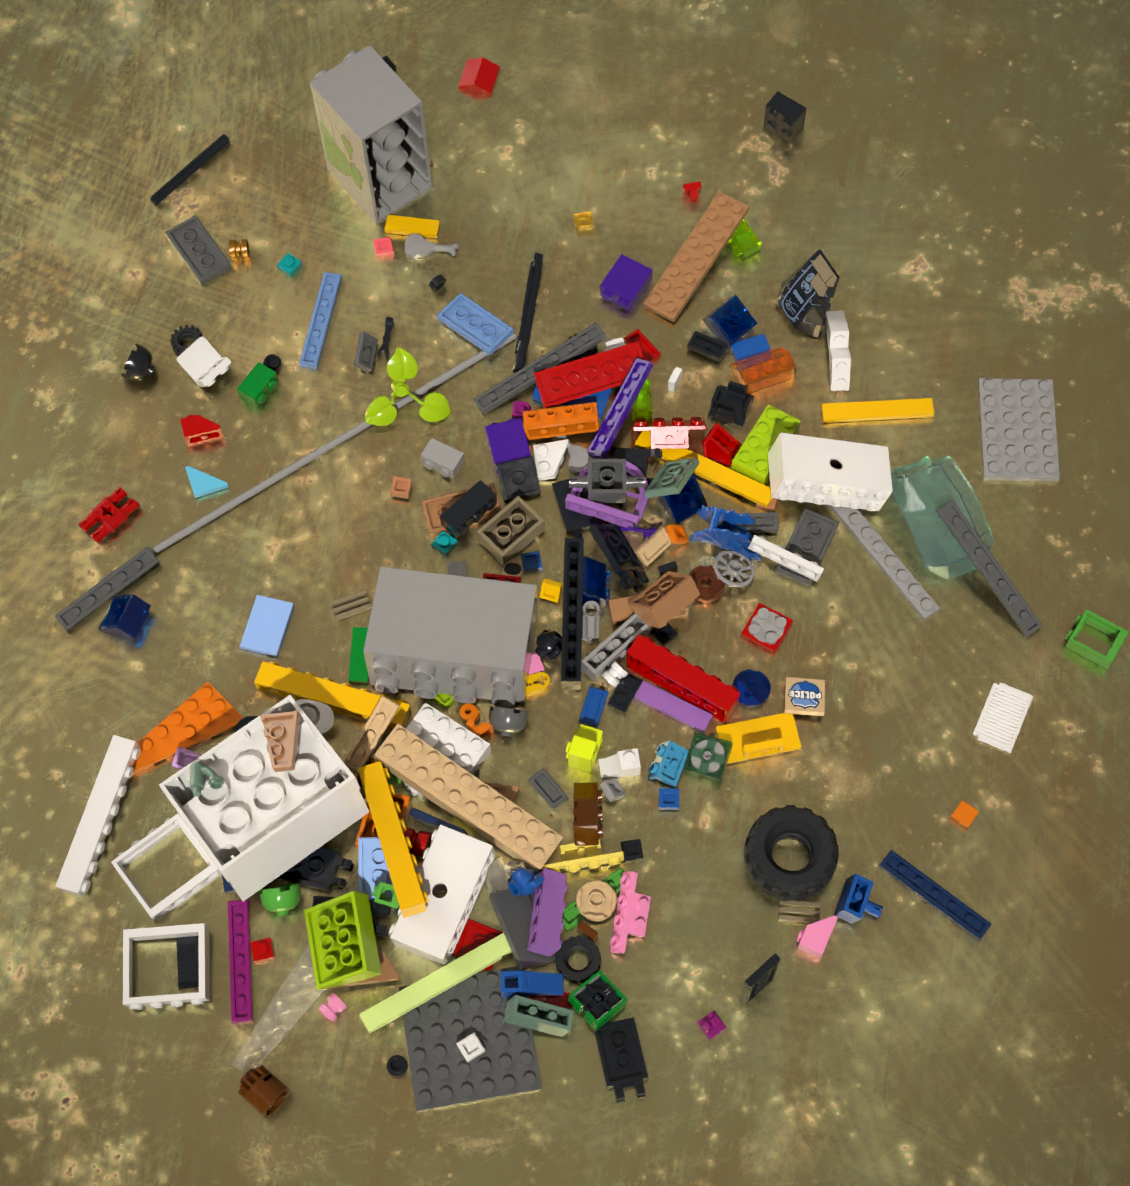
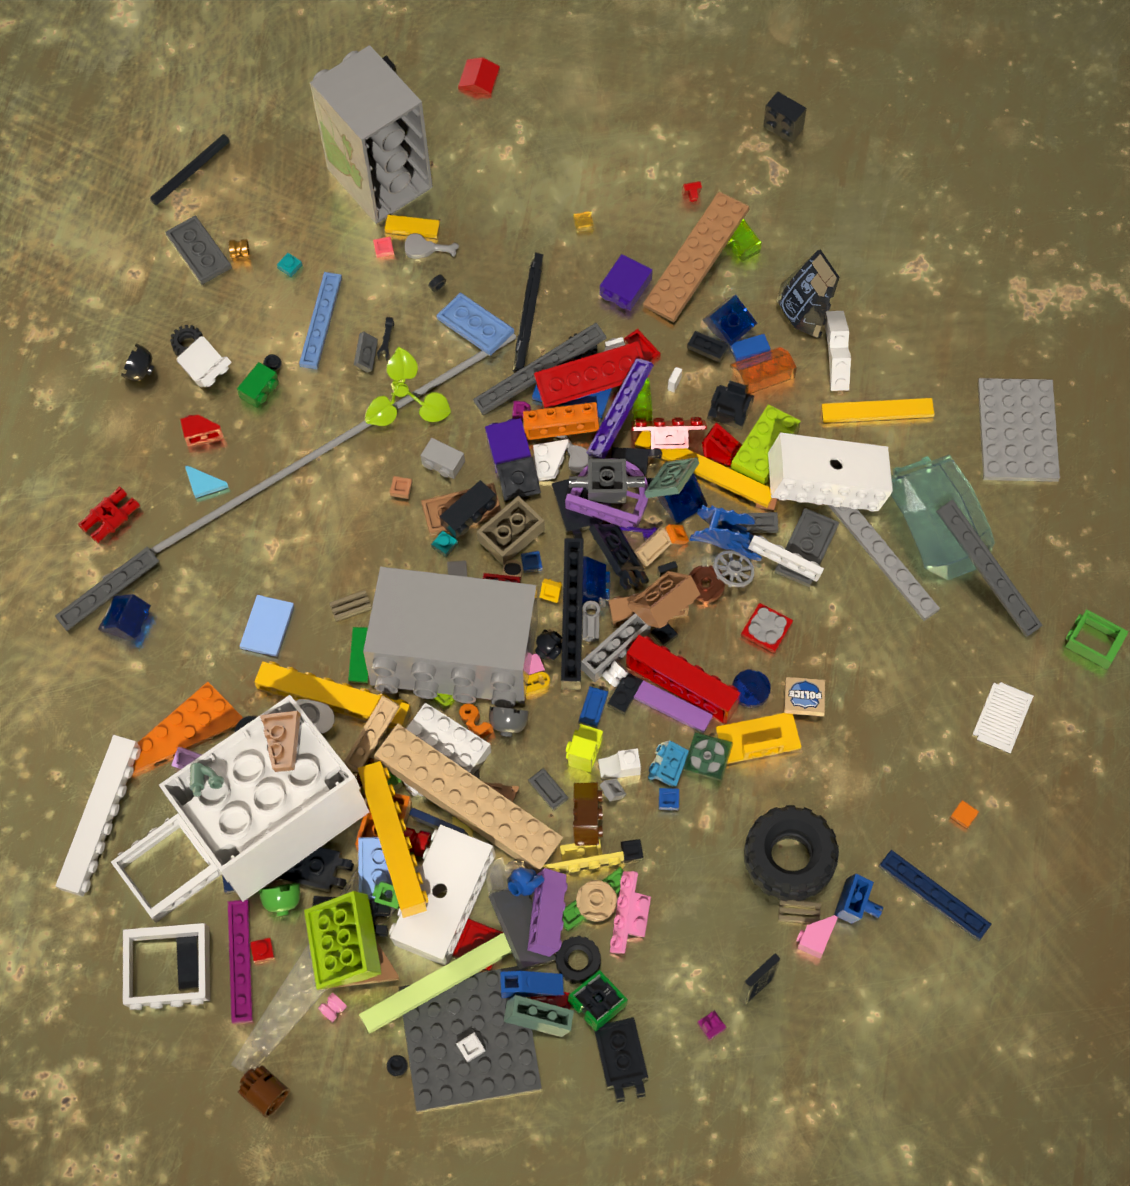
(586, 931): reddish brown tile -> none

